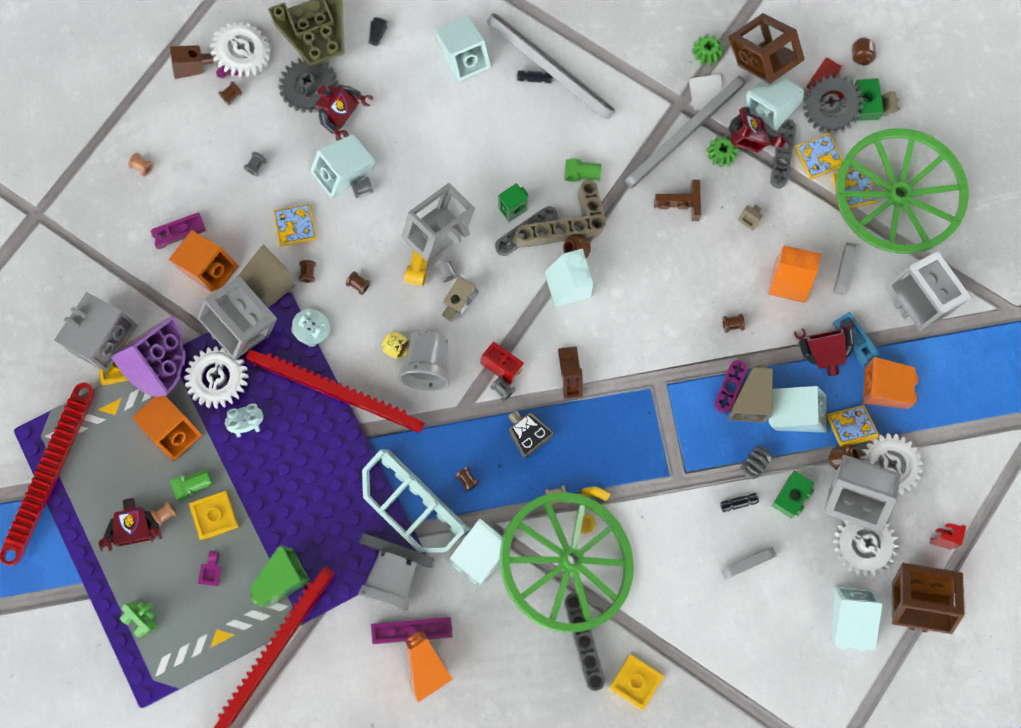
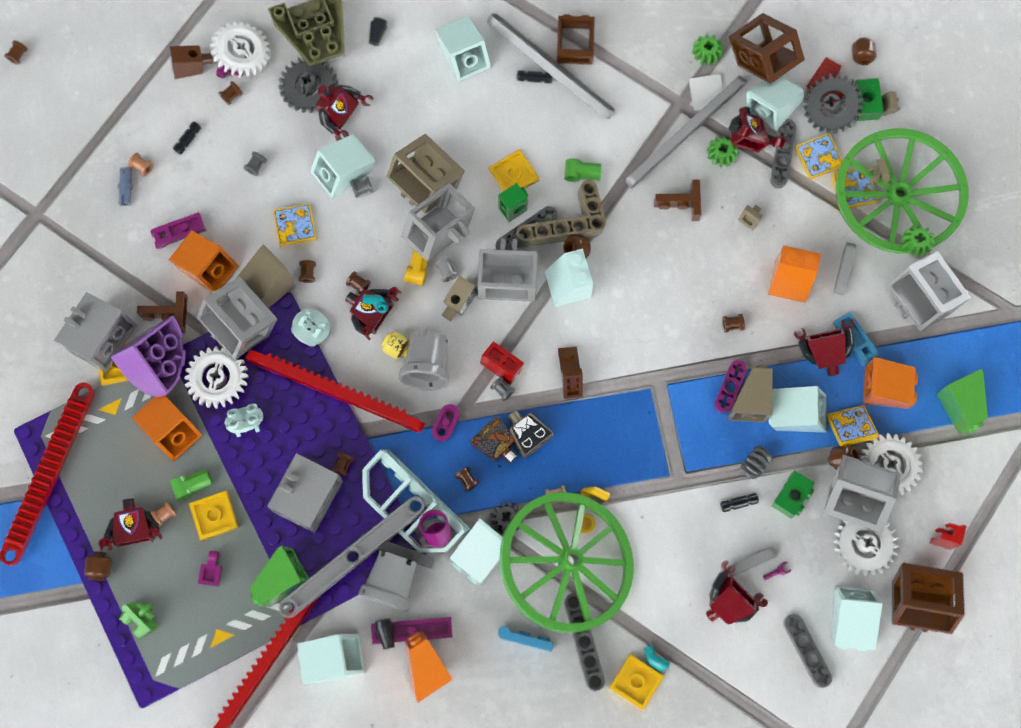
(16, 52): none -> reddish brown bush
(97, 566): none -> reddish brown head
(125, 186): none -> sand blue pin
(179, 311): none -> reddish brown bracket
(186, 138): none -> black axle
(305, 493): none -> light grey piece
(330, 658): none -> light aqua slope
(342, 464): none -> reddish brown bush
(342, 566): none -> light grey beam
(365, 316): none -> dark red torso
(378, 301): none -> teal arm
(385, 633): none -> black cone
(424, 171): none -> dark tan piece
(437, 534): none -> magenta helmet
(445, 423): none -> magenta plate
(495, 441): none -> torso
(499, 518): none -> dark grey gear
(507, 274): none -> light grey piece
(513, 170): none -> yellow tile
(525, 639): none -> dark azure plate
(575, 56): none -> reddish brown window
(654, 661): none -> teal arm
(731, 600): none -> dark red torso
(779, 570): none -> magenta hand
(804, 652): none -> dark grey beam
(881, 170): none -> dark tan tile
(912, 244): none -> bright green gear
(966, 402): none -> bright green slope

